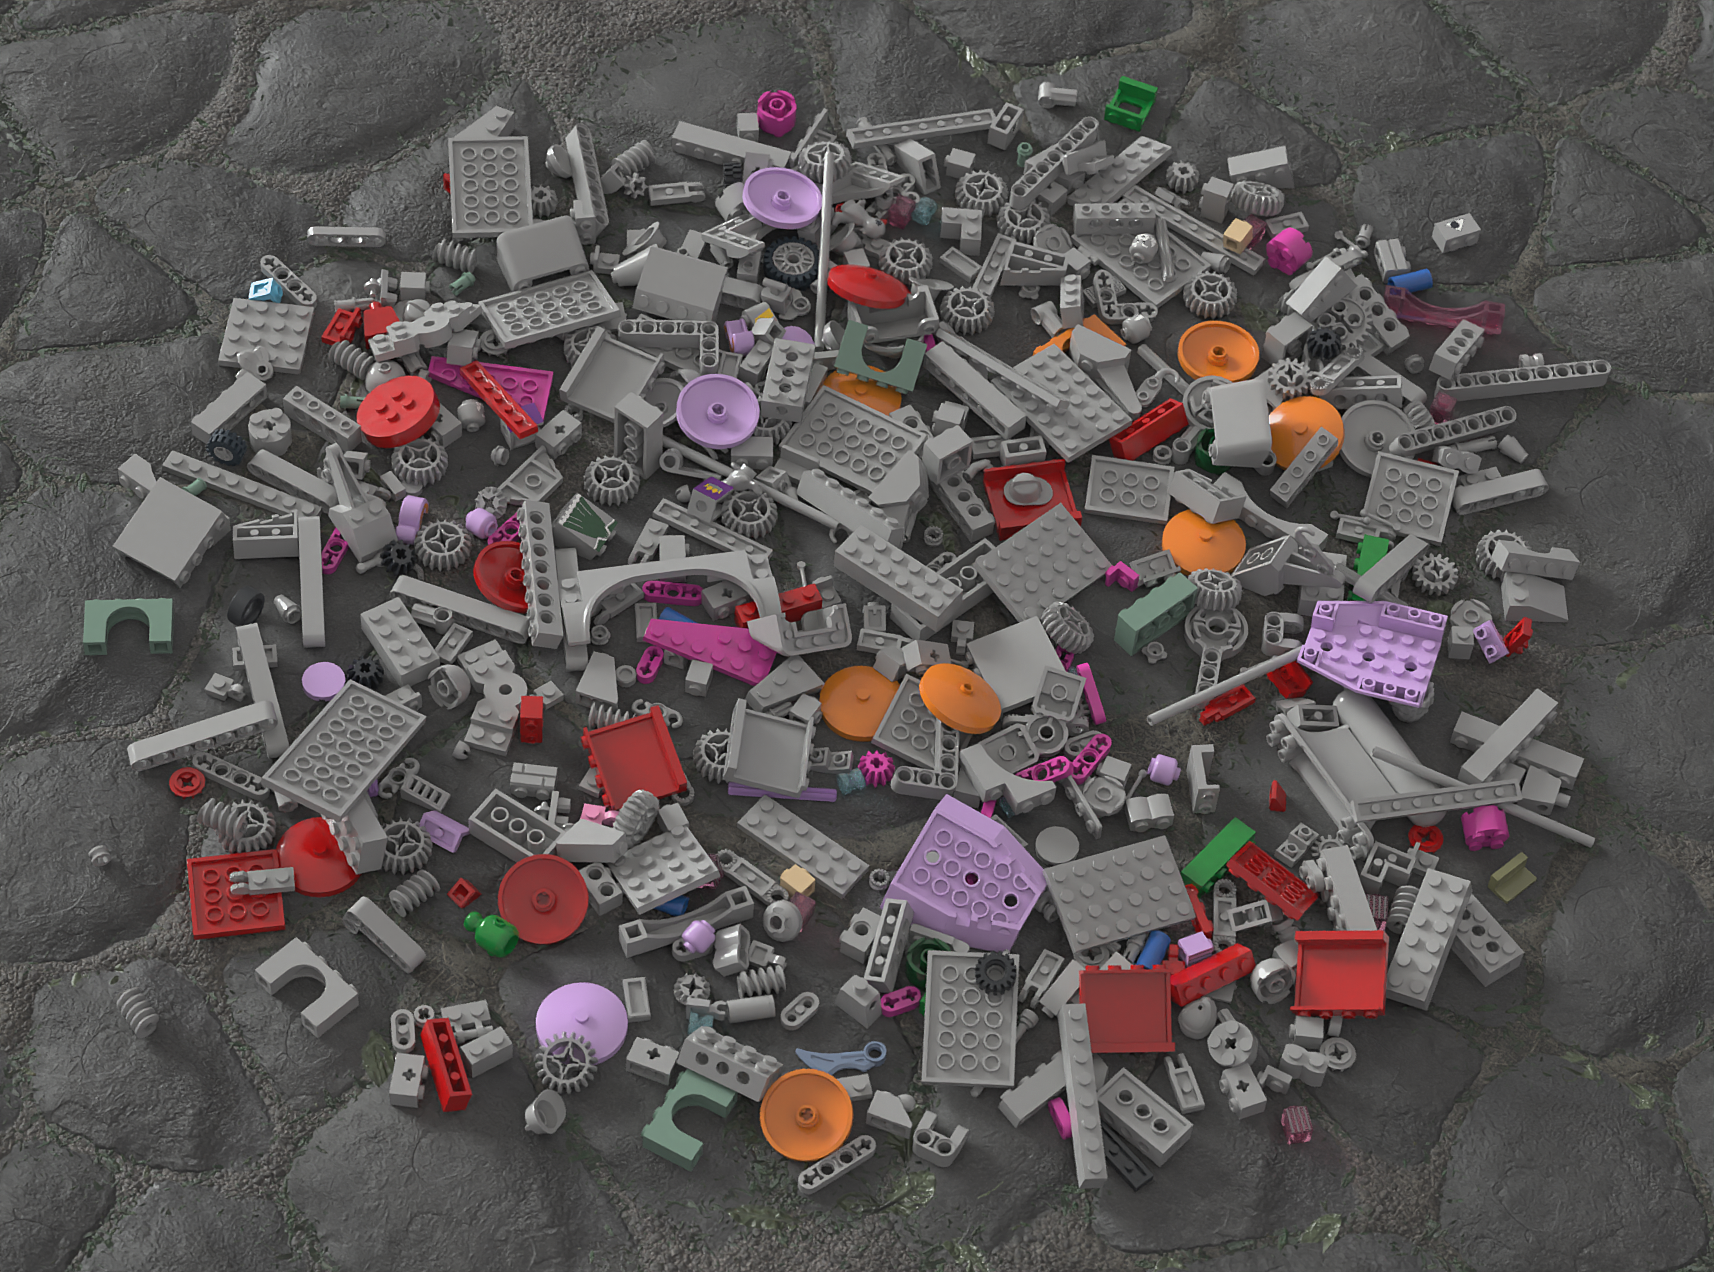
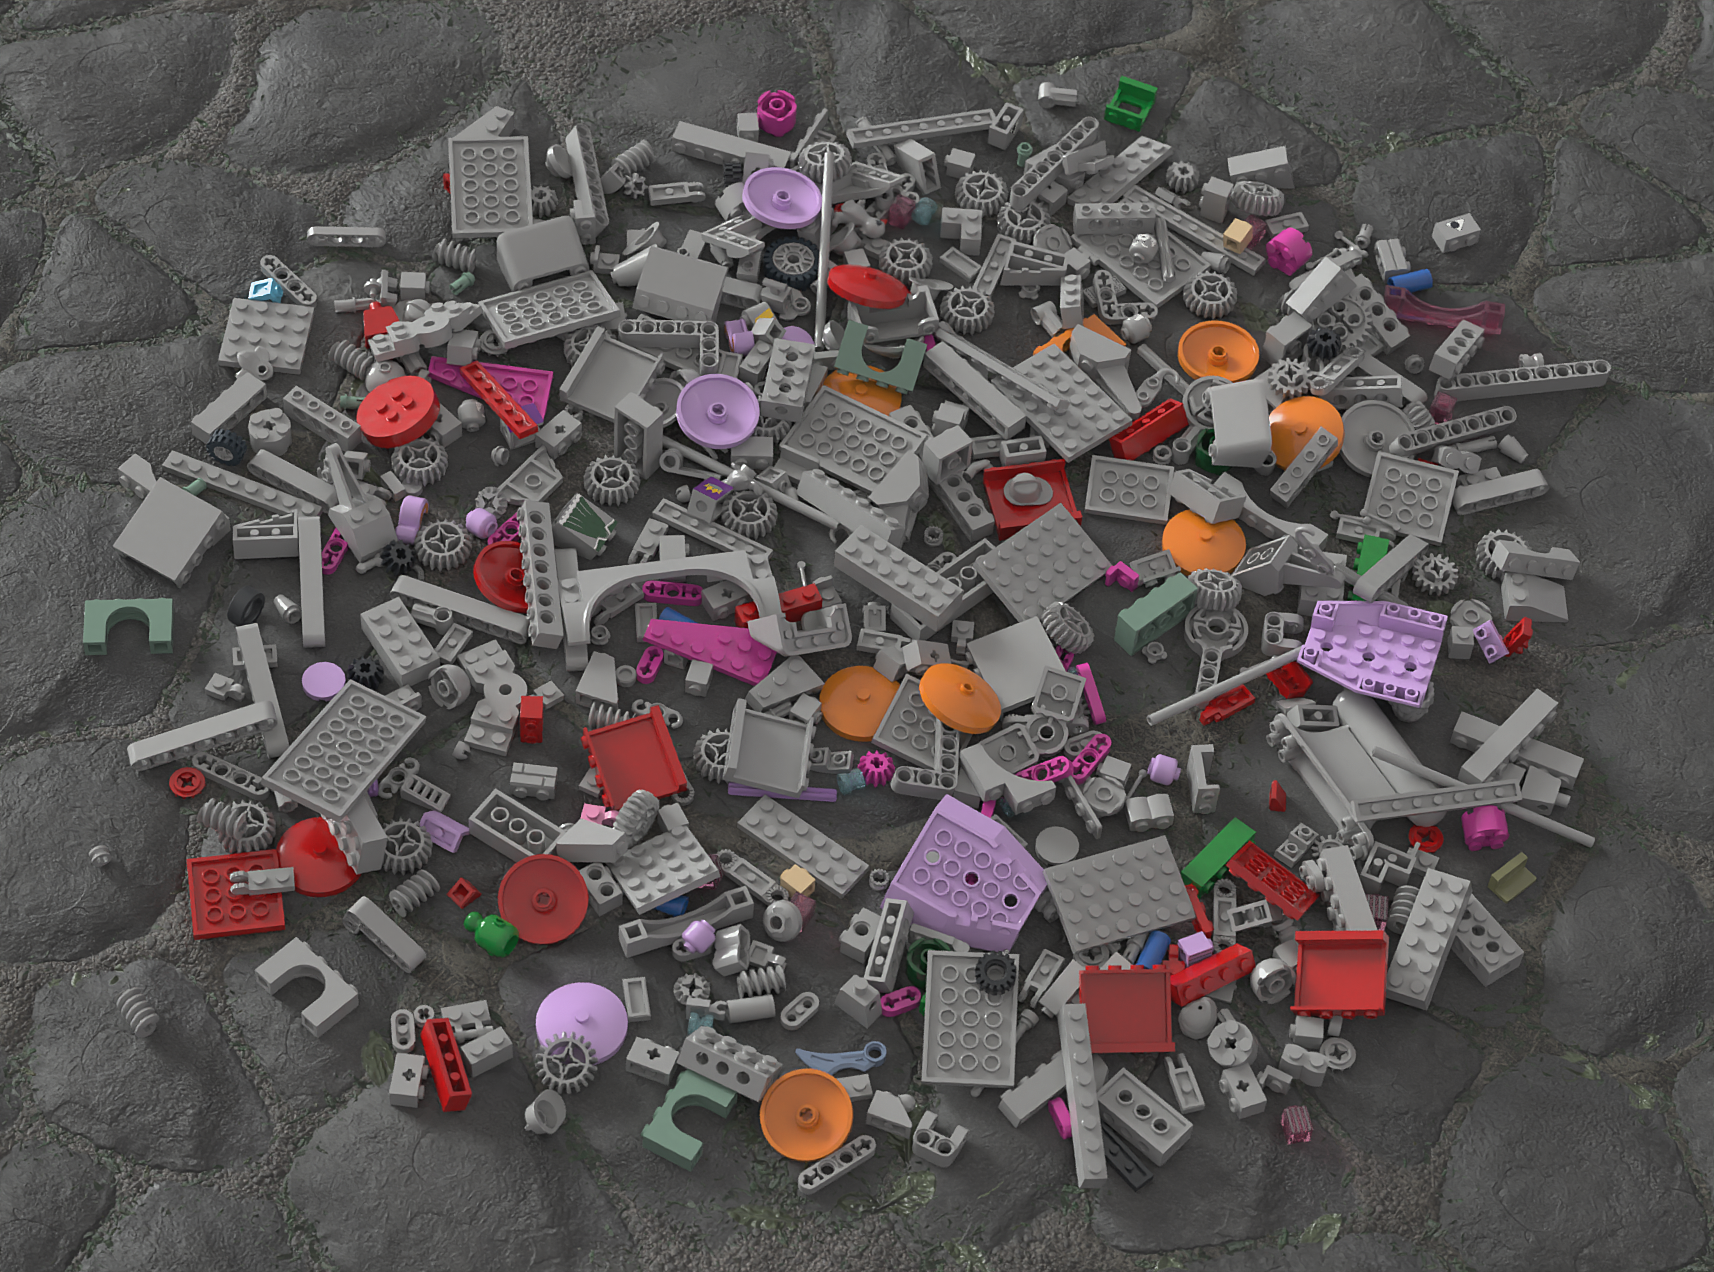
(342, 326): red bracket -> none
(558, 804): light grey hips -> none

